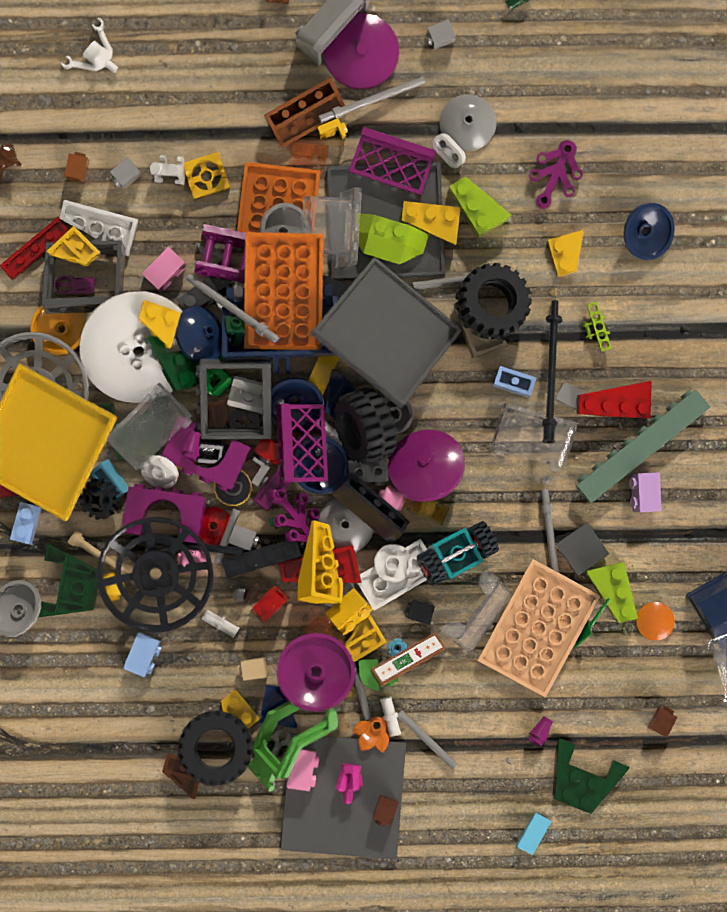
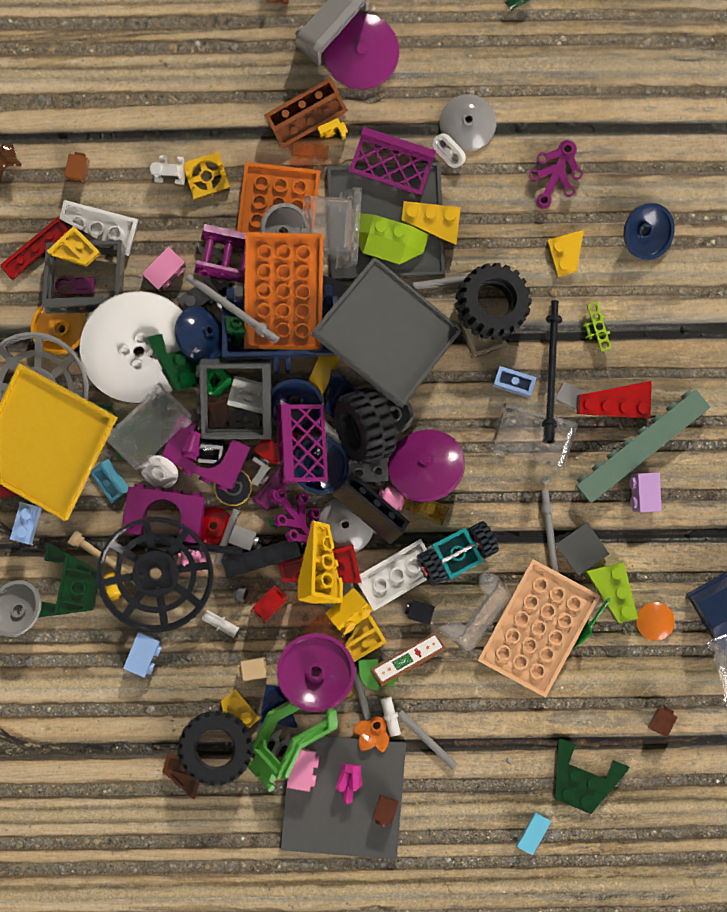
(95, 497): black gear -> none
(96, 54): white piece -> none
(125, 173): light grey brick -> none
(159, 320): yellow wing -> none
(338, 112): light grey bar -> none
(392, 646): medium azure plate -> none
(393, 563): white tile -> none
(440, 34): light grey brick -> none
(478, 207): lime wedge -> none
(539, 733): magenta cone -> none

